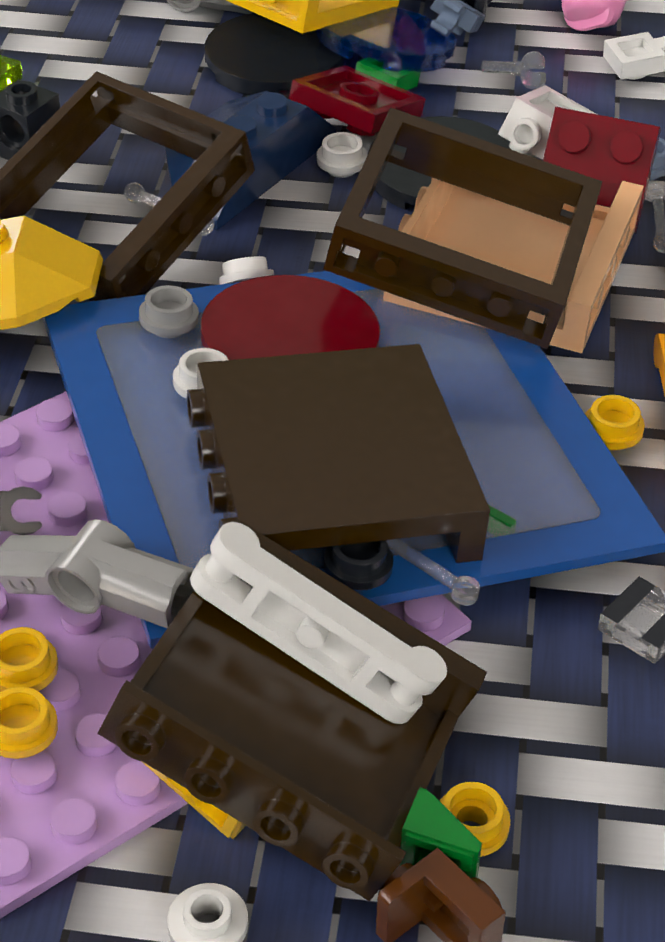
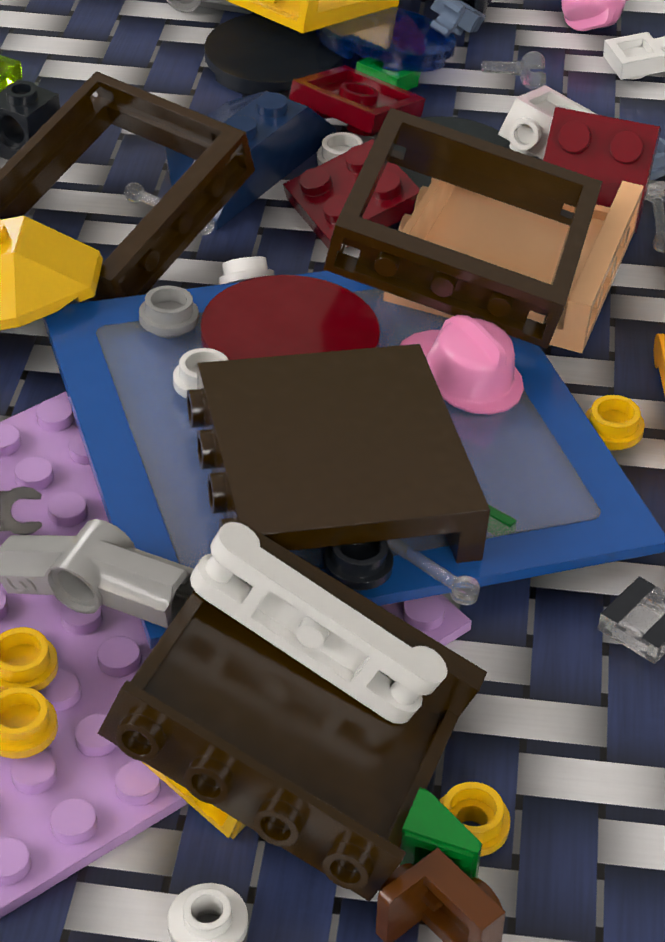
(323, 191): none -> dark red plate
(472, 364): none -> bright pink piece

